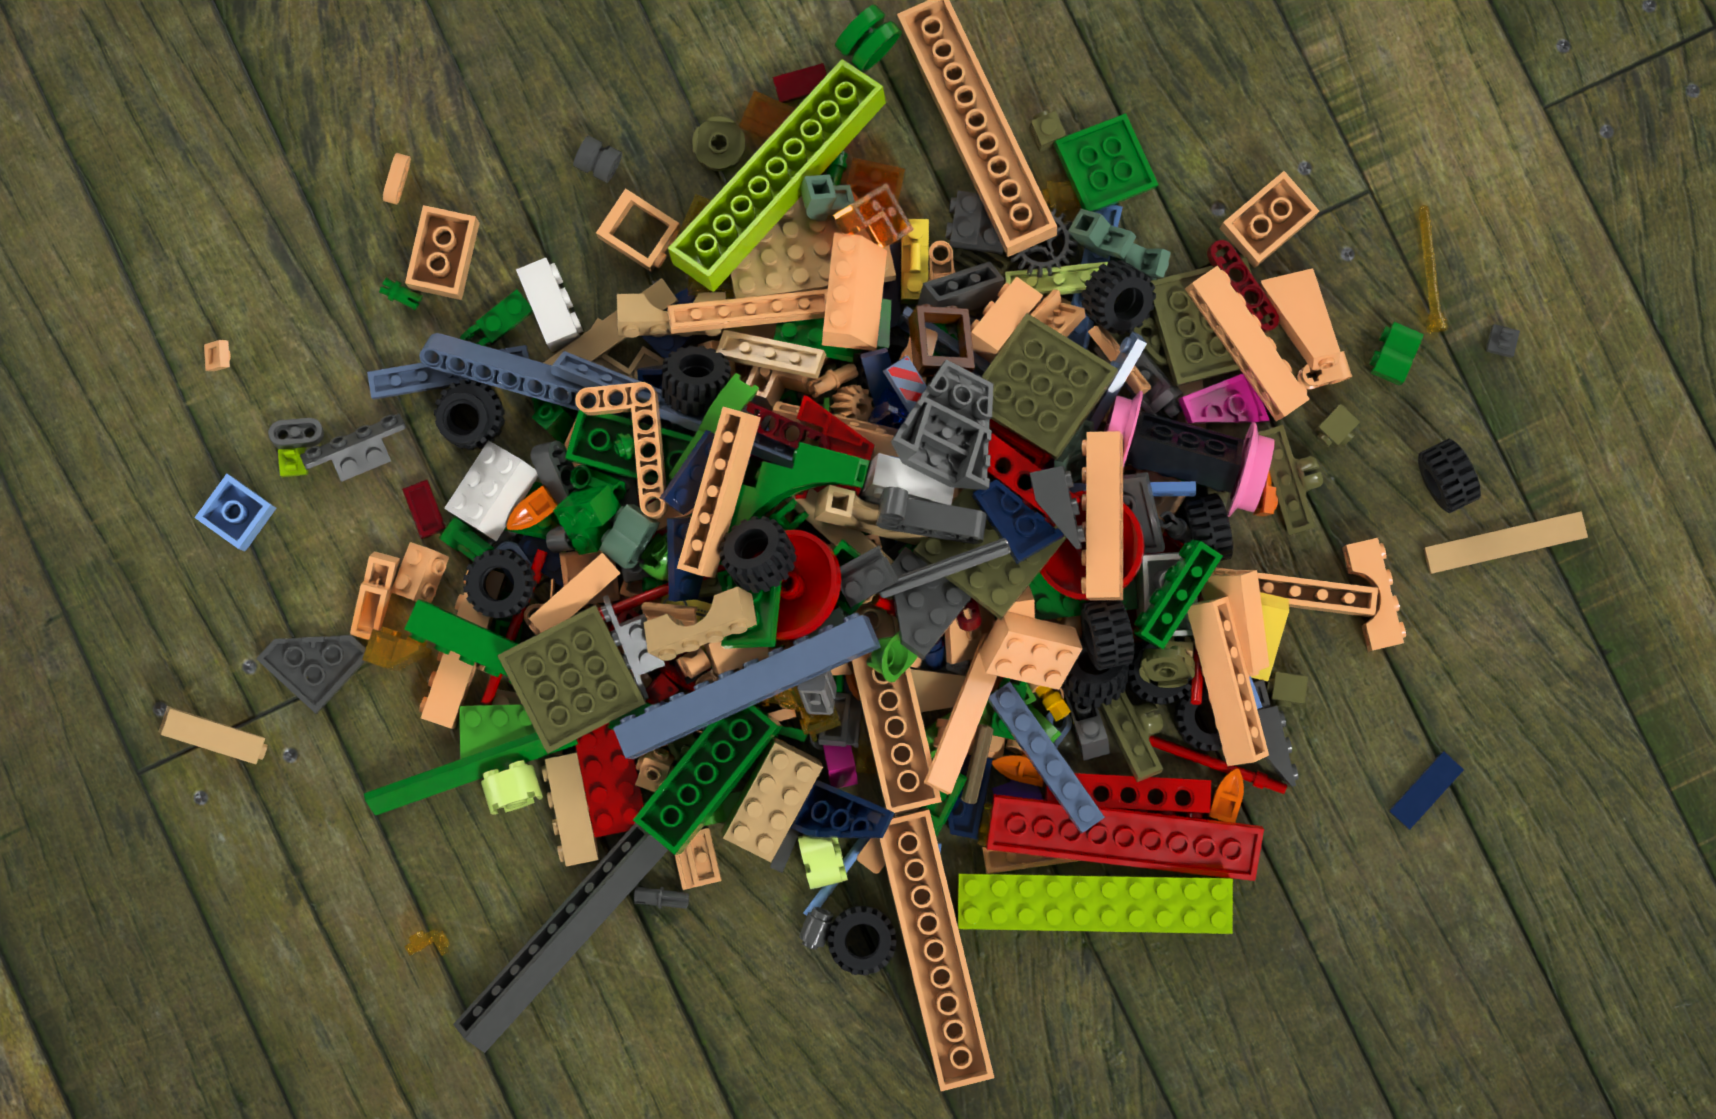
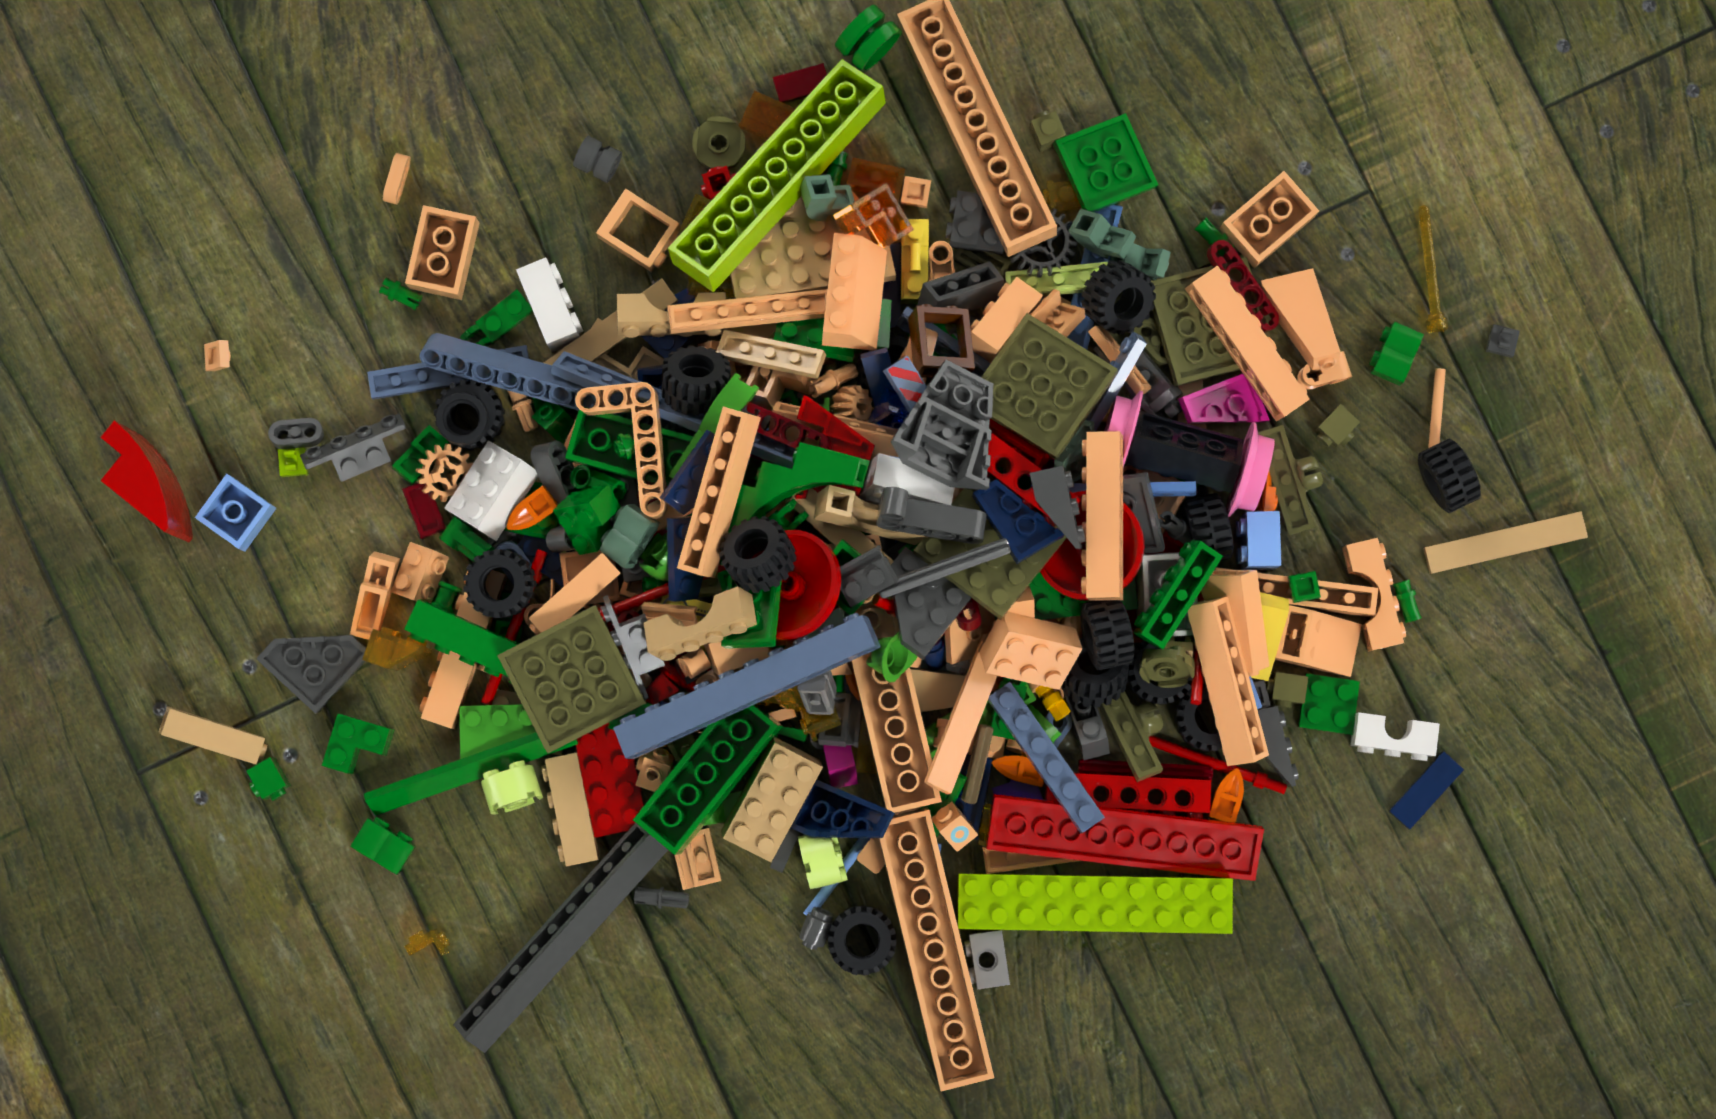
(147, 481): none -> red slope
(268, 779): none -> green brick
(351, 736): none -> green brick
(383, 845): none -> green brick
(408, 462): none -> green slope
(441, 461): none -> light nougat gear
(446, 596): none -> green bush
(523, 410): none -> light nougat axle
(714, 179): none -> red brick
(915, 192): none -> light nougat plate
(954, 826): none -> light nougat brick
(997, 973): none -> light grey brick
(1122, 768): none -> dark red axle
(1211, 233): none -> green pin
(1259, 540): none -> light blue brick
(1304, 587): none -> green tile
(1319, 641): none -> light nougat slope
(1329, 704): none -> green plate
(1407, 601): none -> green pin
(1418, 740): none -> white arch
(1437, 406): none -> light nougat bar

